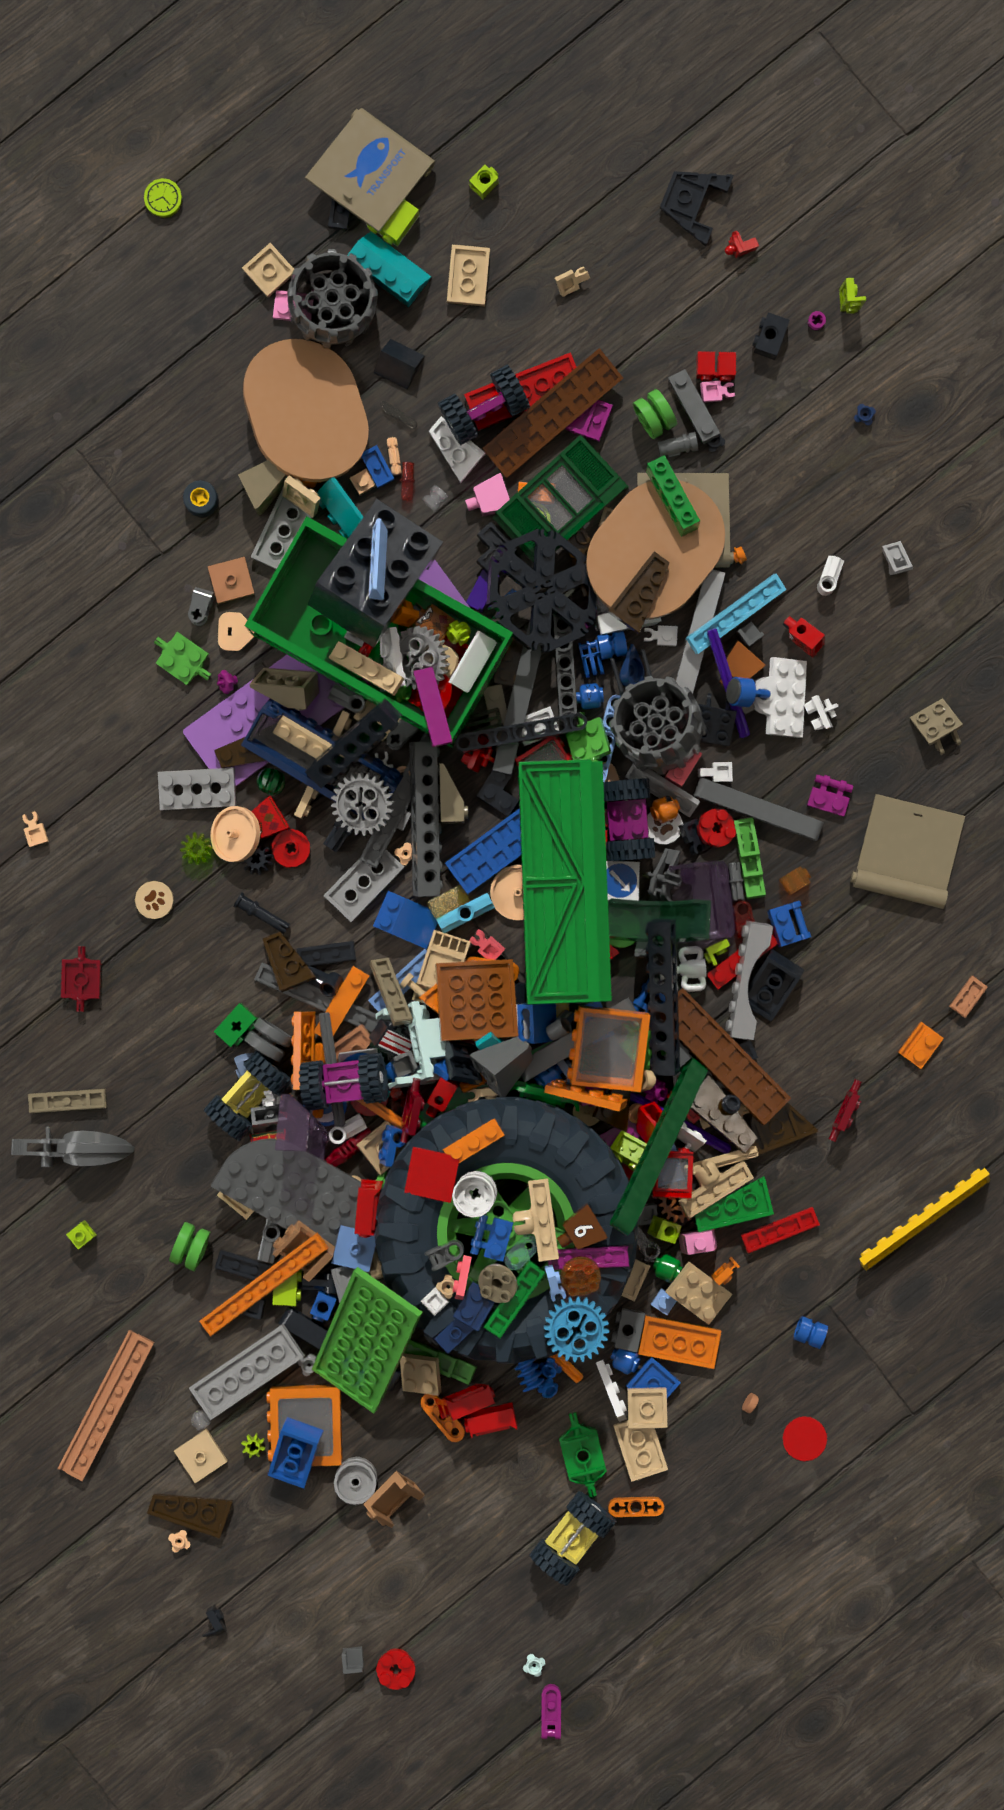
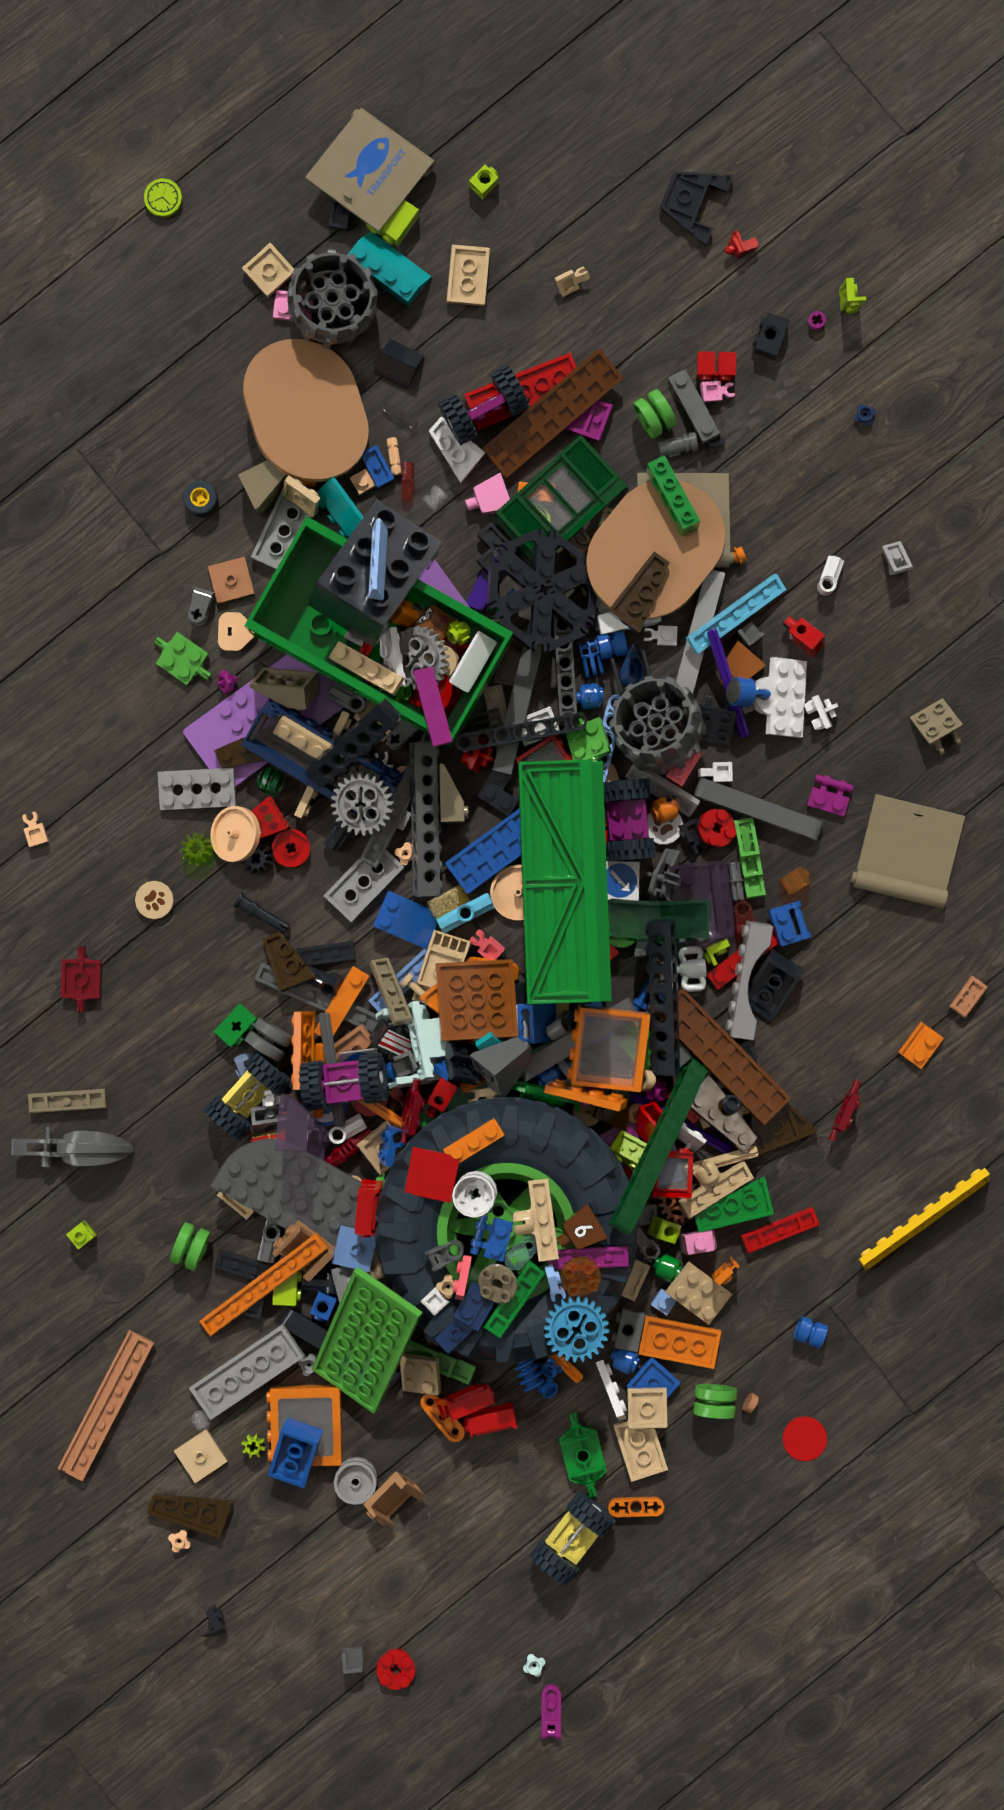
(715, 1401): none -> bright green wheel

